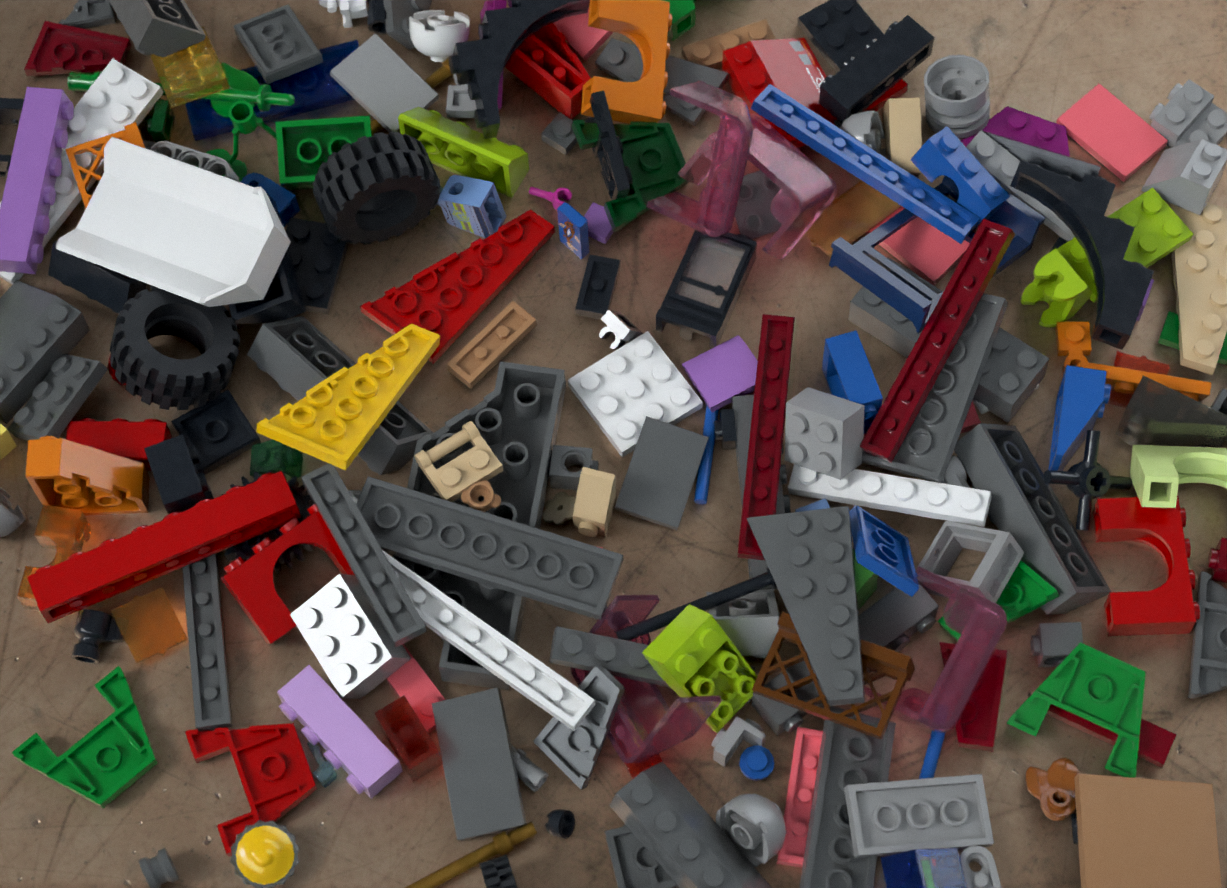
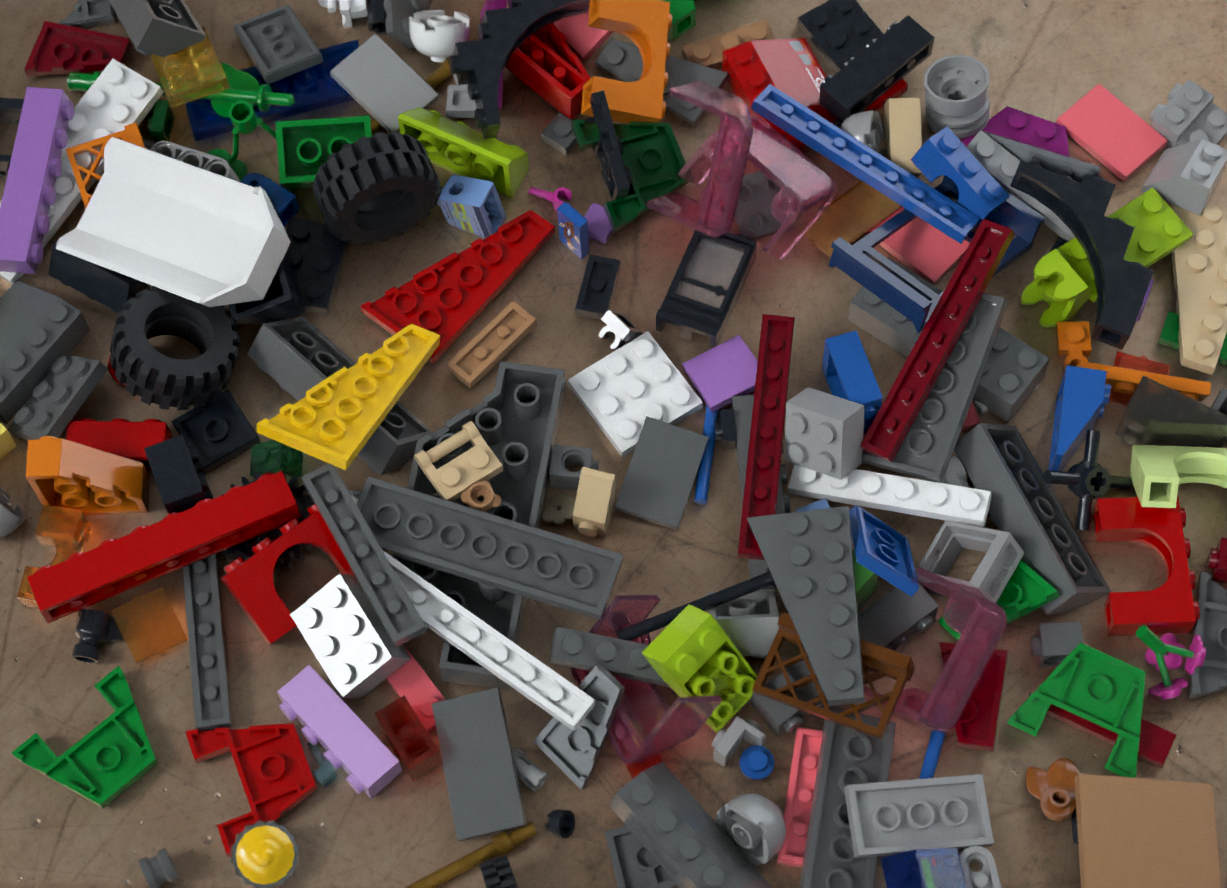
(1166, 654): none -> dark pink plant

